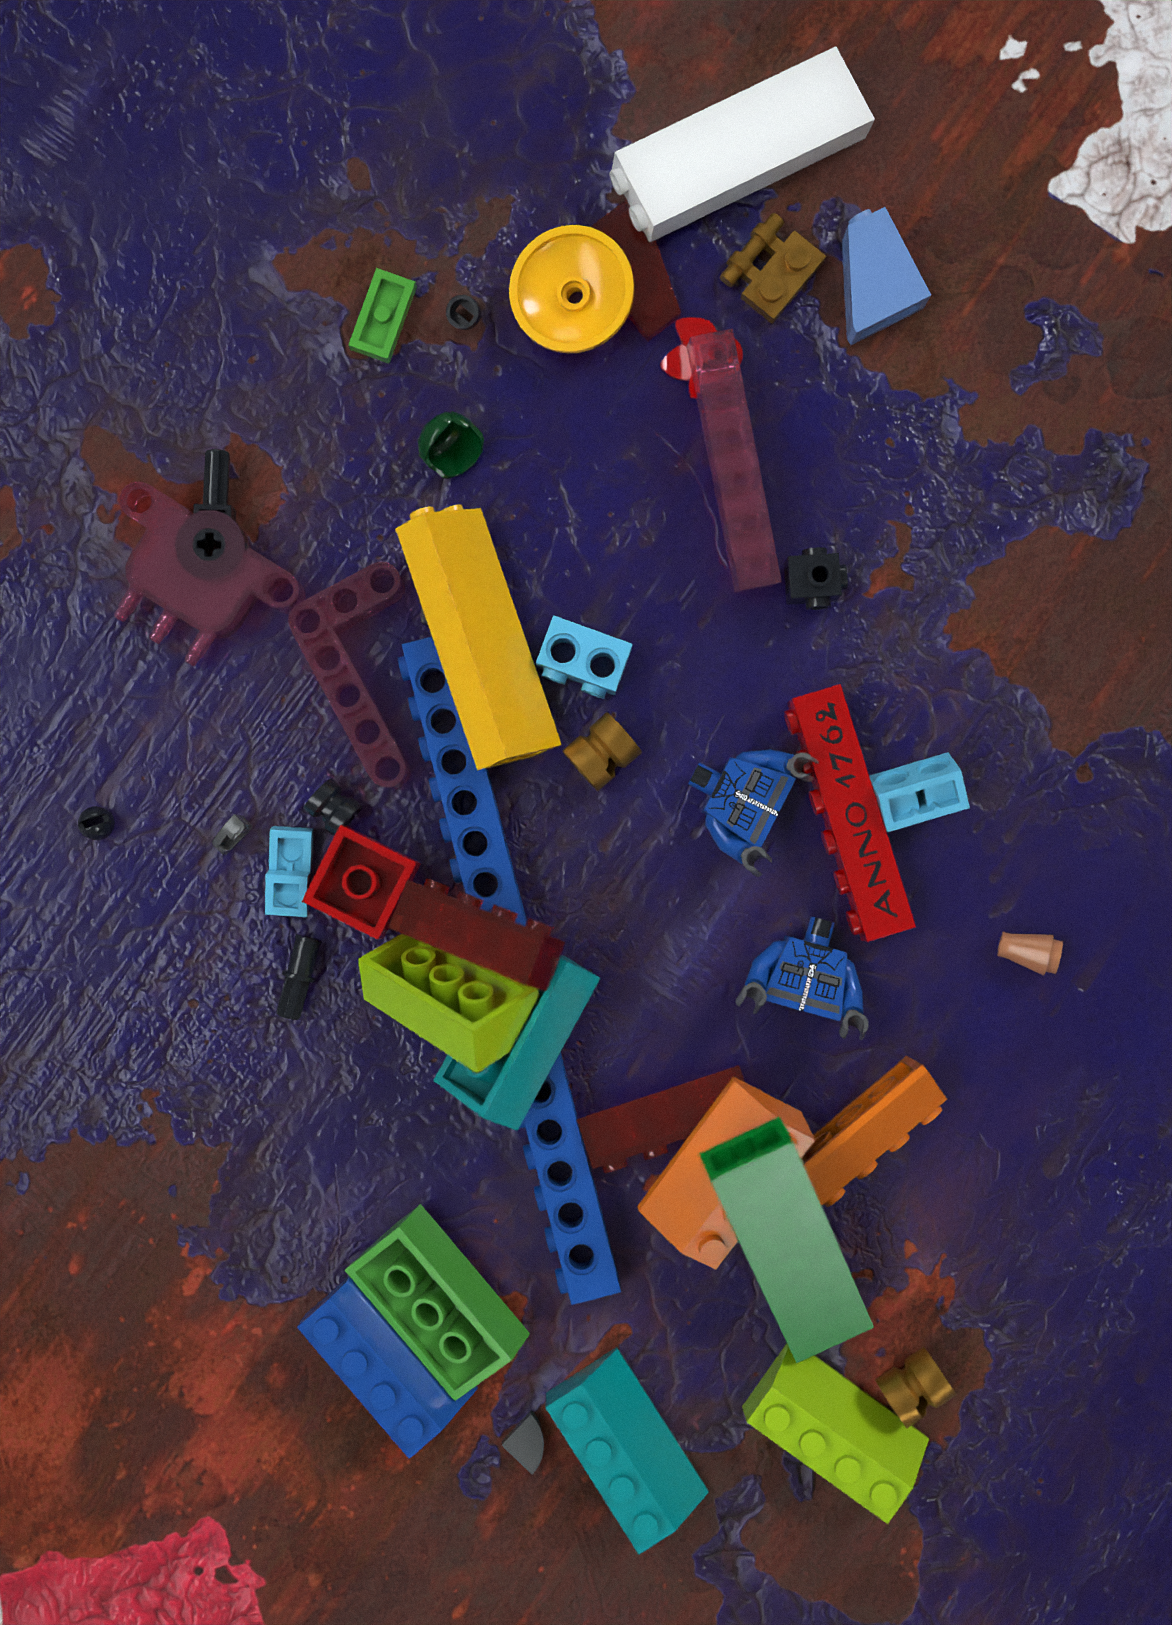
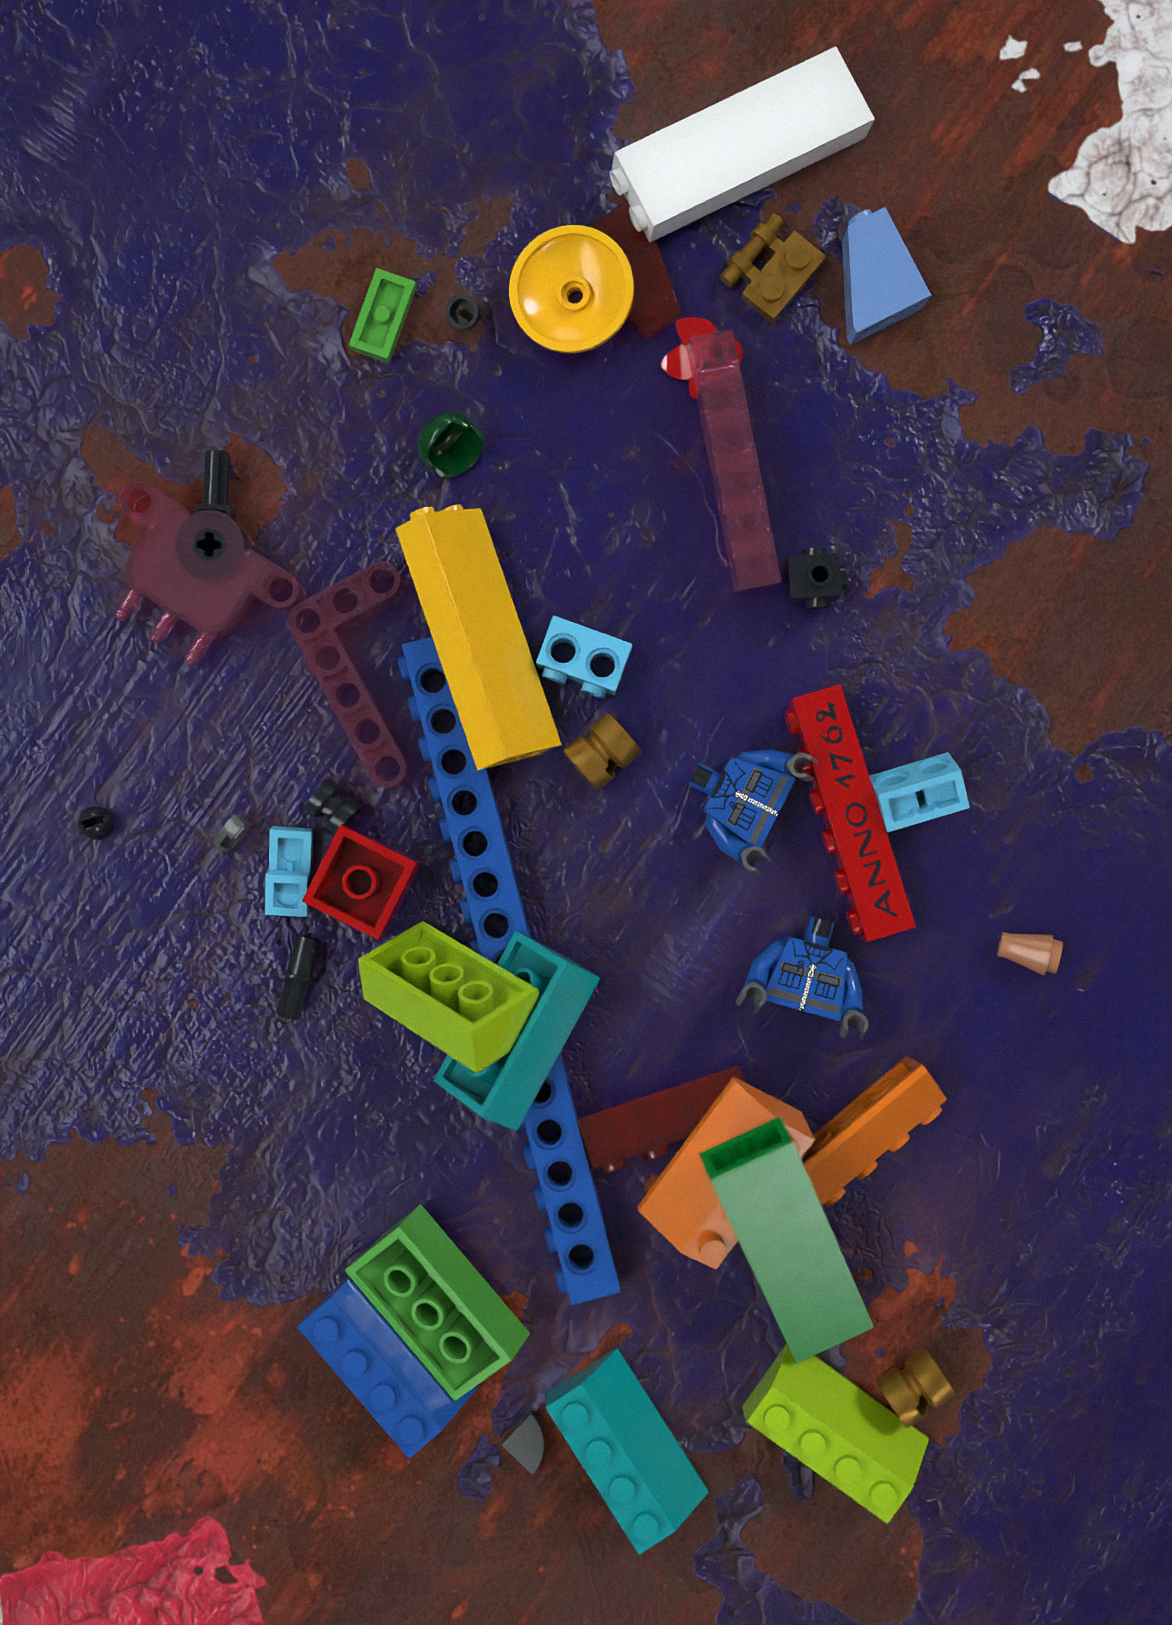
(478, 935): clear red brick -> none

